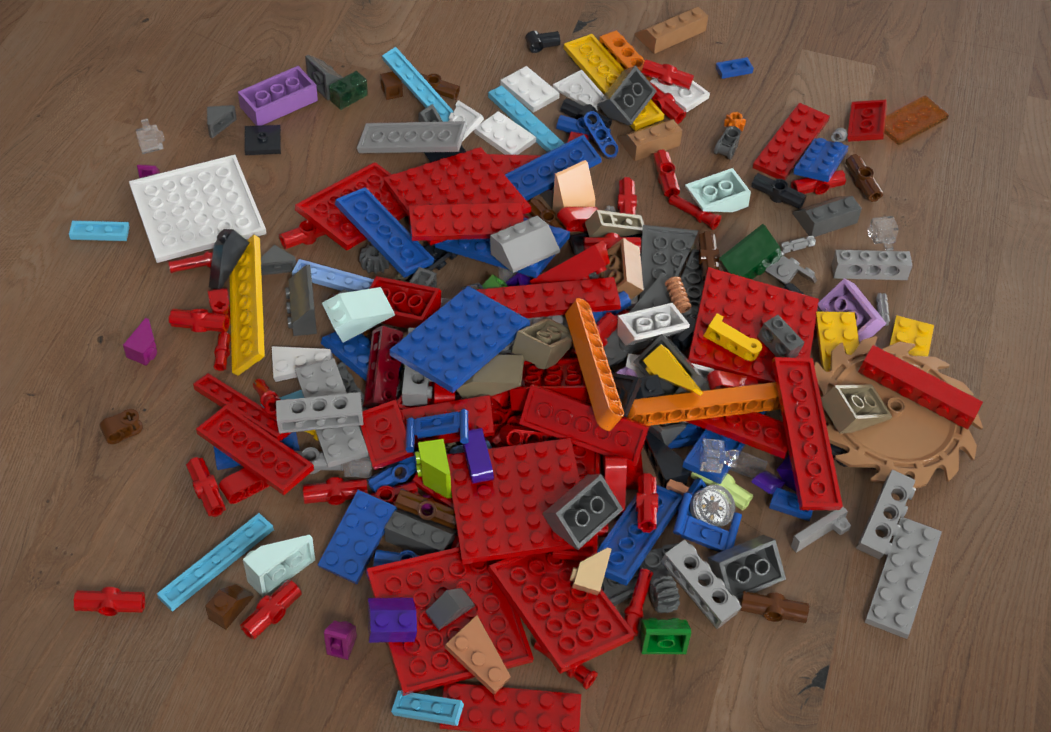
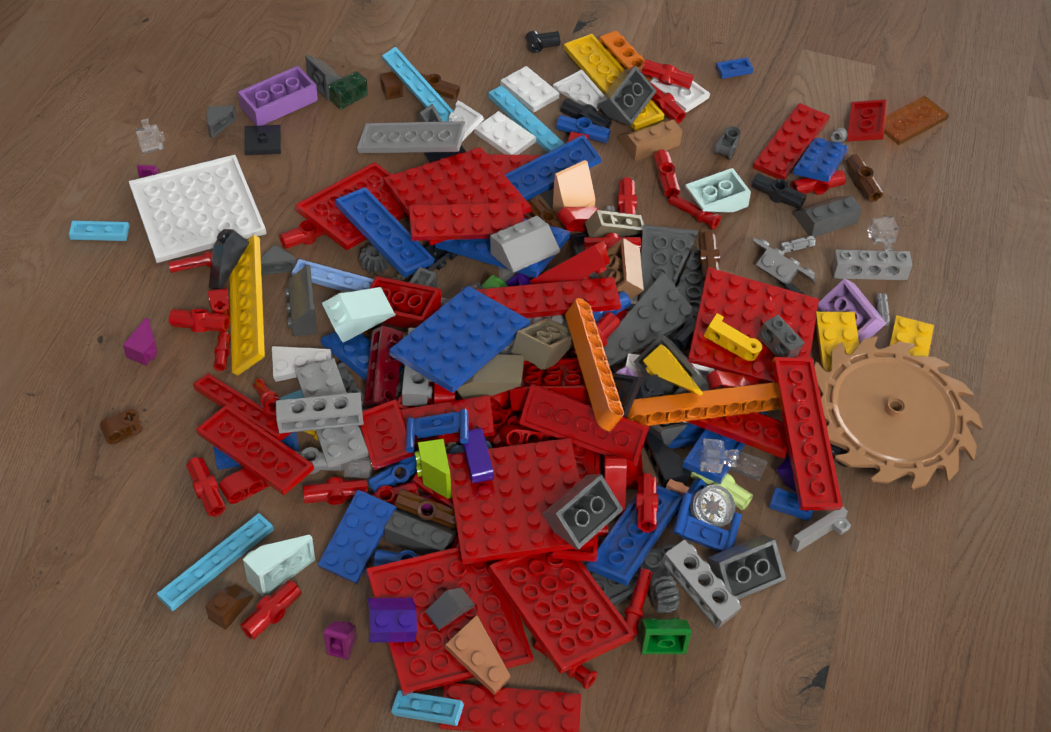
(109, 601): red piece -> none
(591, 572): tan slope -> none
(594, 129): blue beam -> none
(650, 324): white slope -> none
(673, 30): medium nougat slope -> none
(678, 294): nougat piece -> none
(735, 119): orange gear -> none
(752, 254): dark green slope -> none
(768, 482): dark purple slope -> none
(774, 607): reddish brown piece -> none
(854, 407): dark tan slope -> none
(869, 540): light grey brick -> none
(903, 578): light grey plate -> none
(920, 387): red brick -> none

